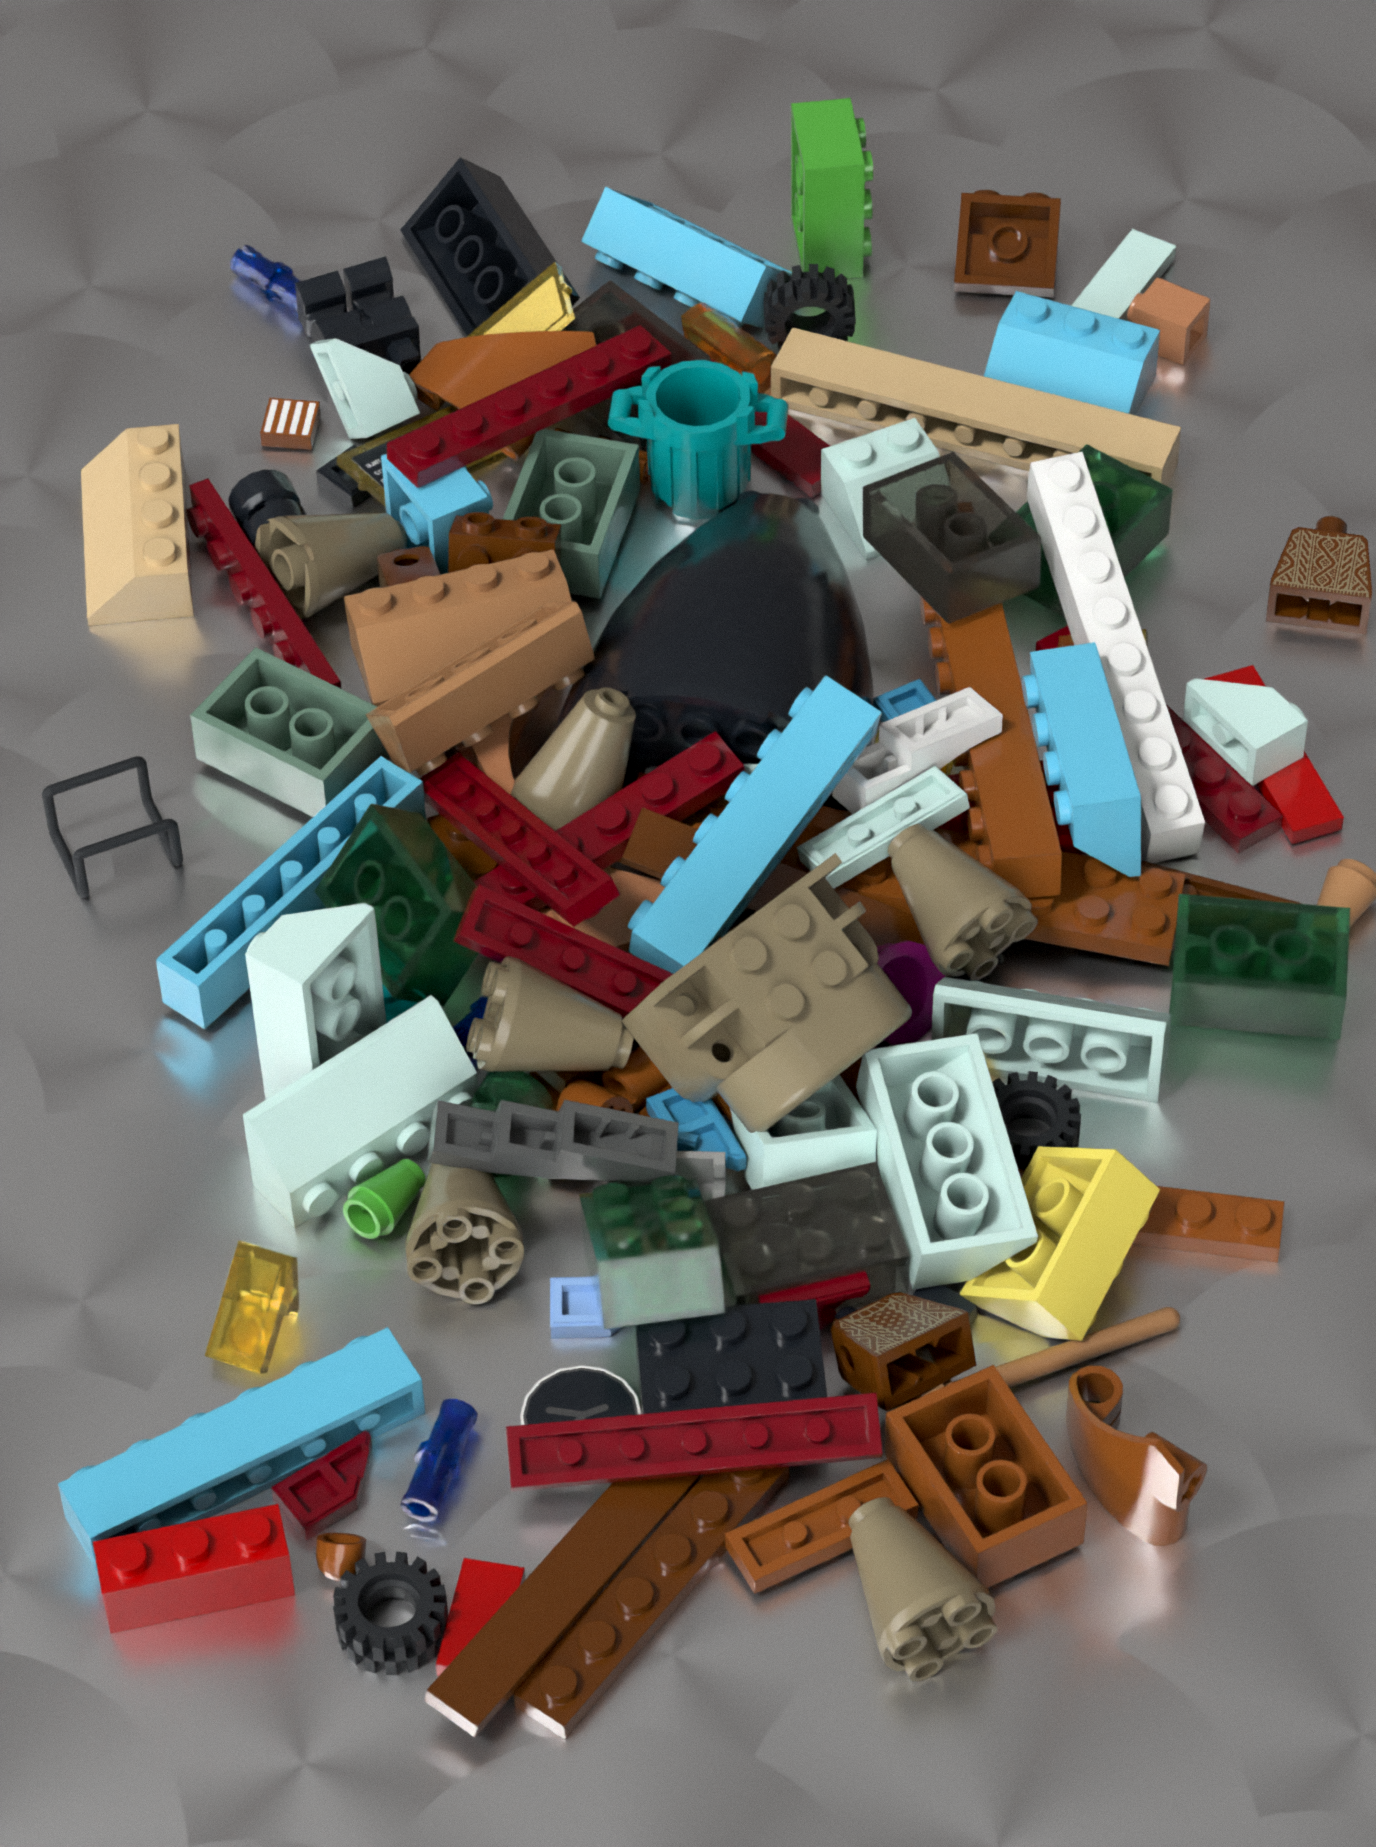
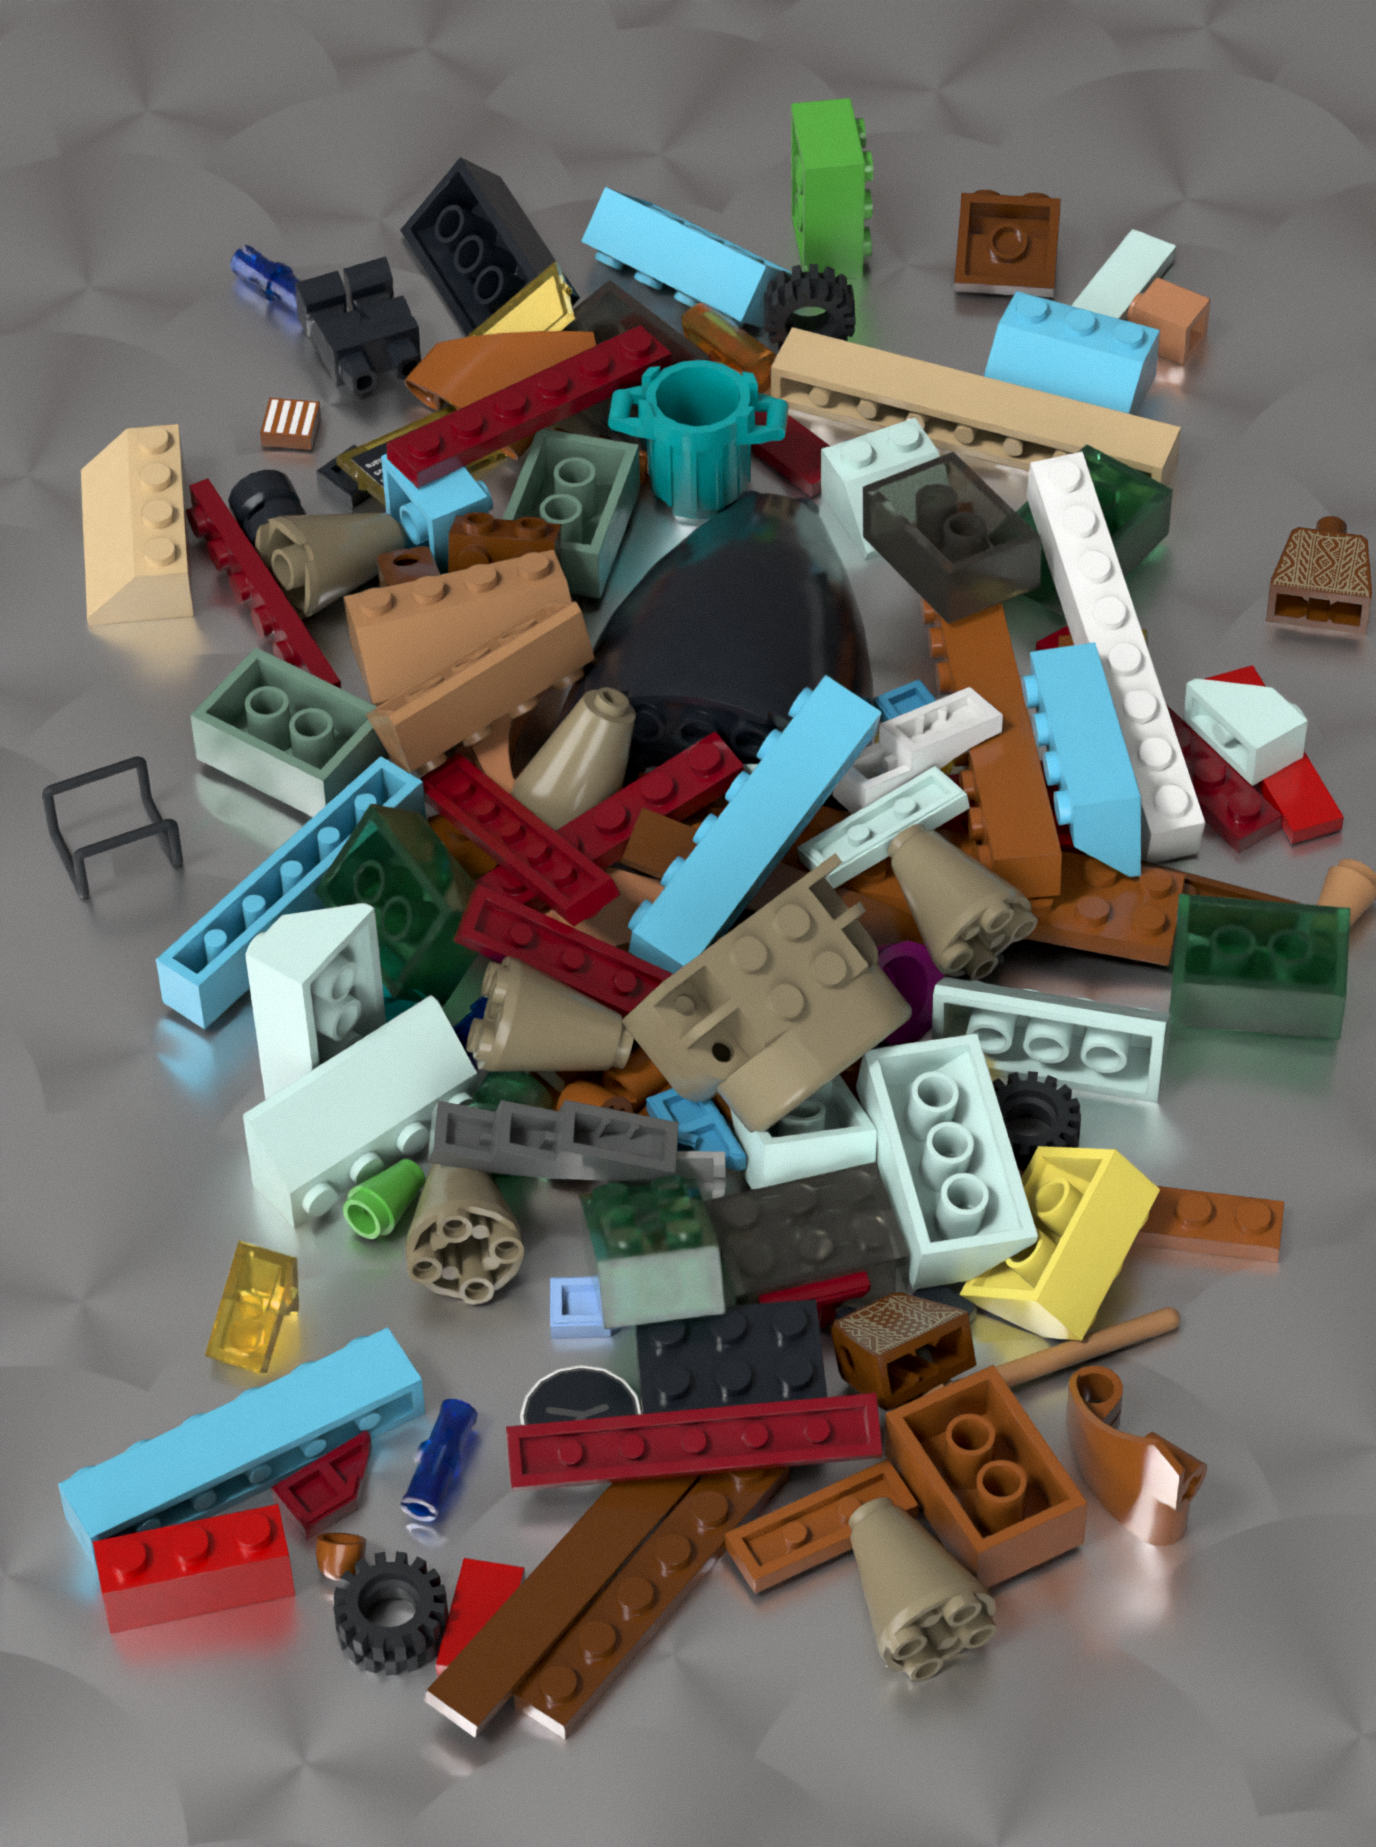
(365, 388): light aqua slope -> none

